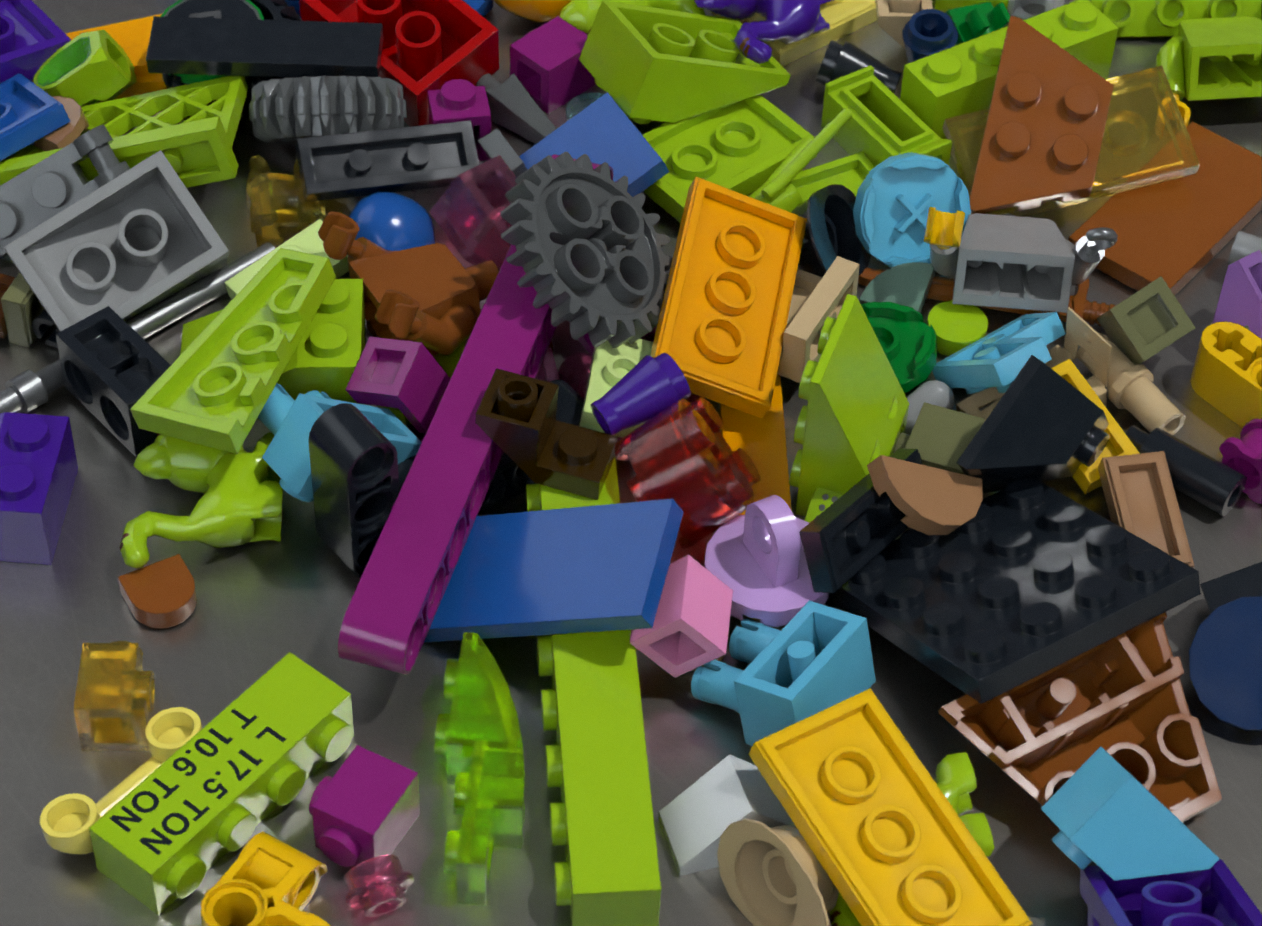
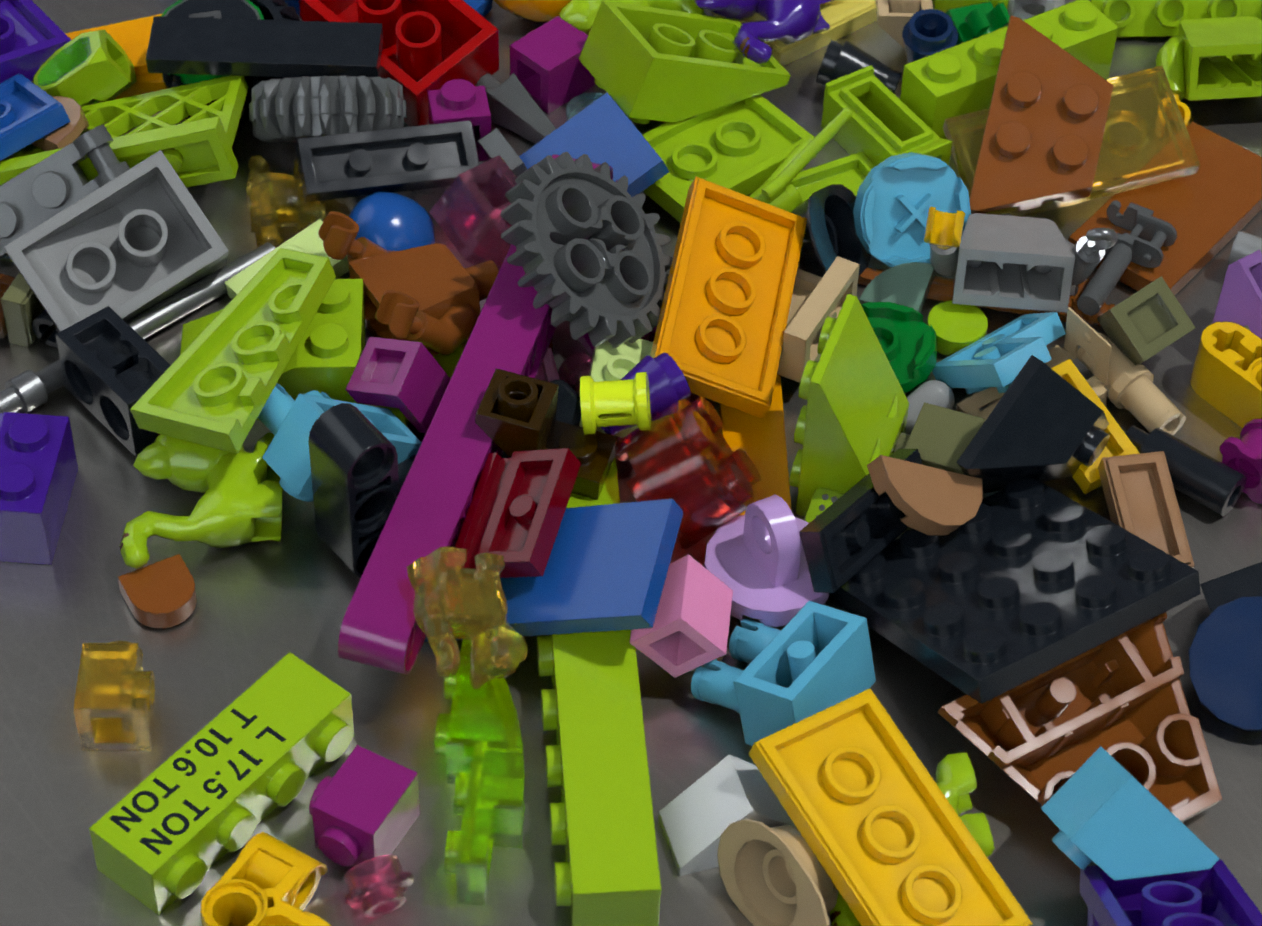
(69, 816): light yellow bar -> none
(468, 606): none -> clear yellow animal
(519, 509): none -> dark red plate
(615, 403): none -> neon yellow bush
(1139, 246): none -> dark grey piece

